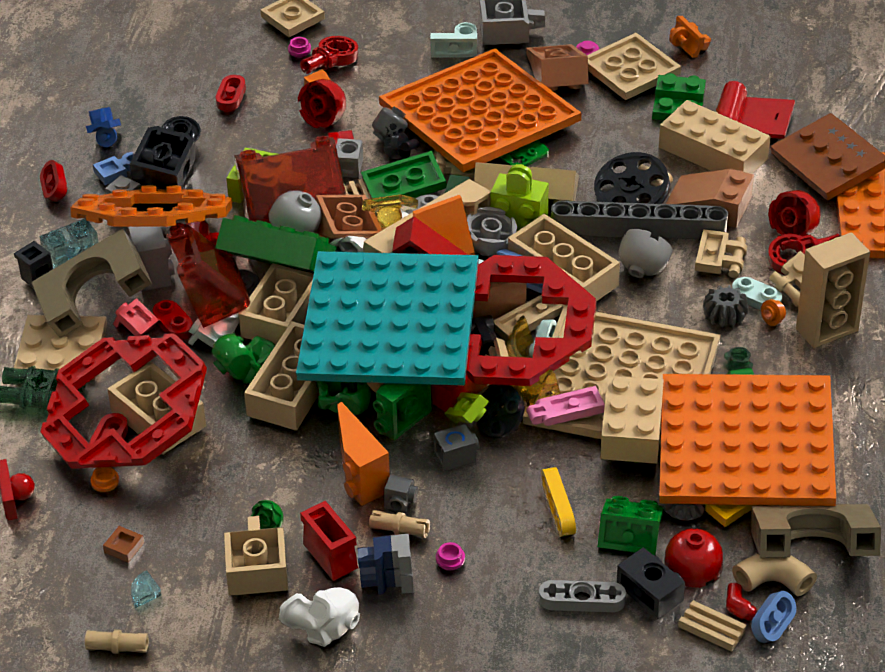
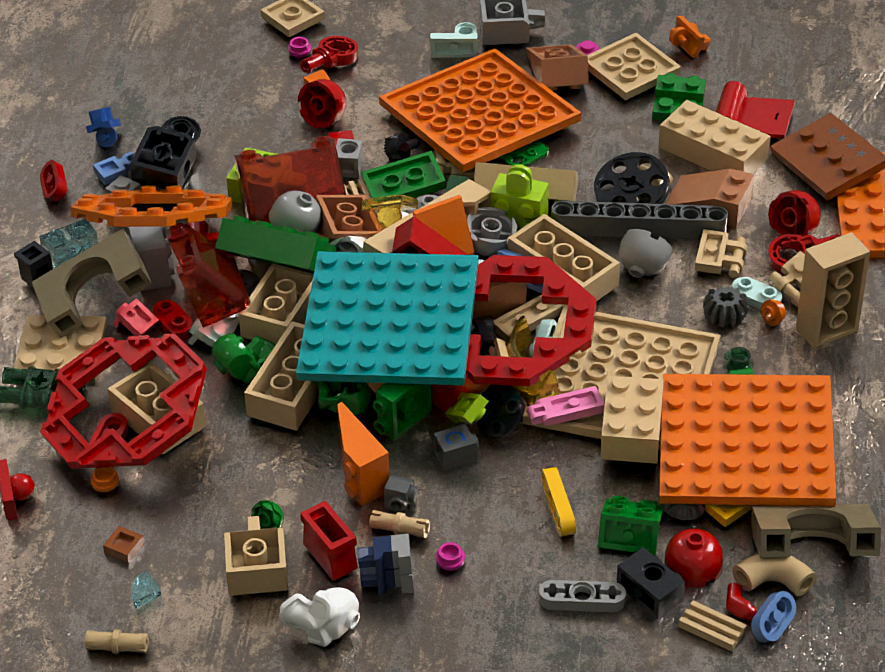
(230, 93): red plate -> none
(389, 122): dark grey head -> none

